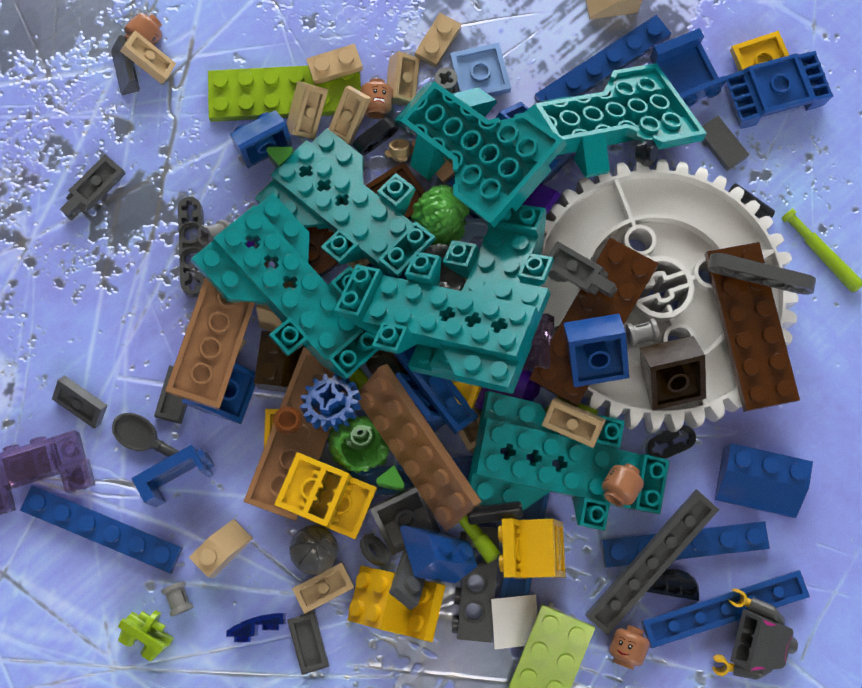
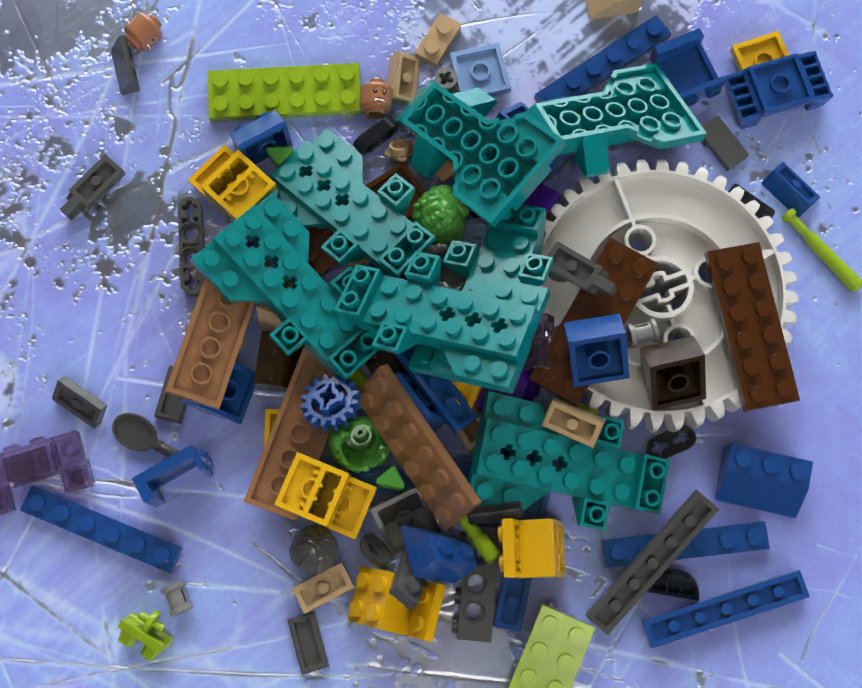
(148, 57): tan plate -> none
(207, 233): light grey bush -> none
(220, 548): tan slope -> none
(232, 182): none -> yellow bracket
(243, 631): clear blue slope -> none
(287, 420): dark orange plate -> none
(306, 110): tan slope -> none
(334, 64): tan plate -> none
(349, 114): tan plate -> none
(513, 620): white sticker -> none
(622, 485): nougat head -> none
(629, 647): nougat head -> none
(646, 153): black plate -> none
(760, 641): dark grey torso -> none
(761, 273): dark grey beam -> none
(790, 189): none -> blue slope

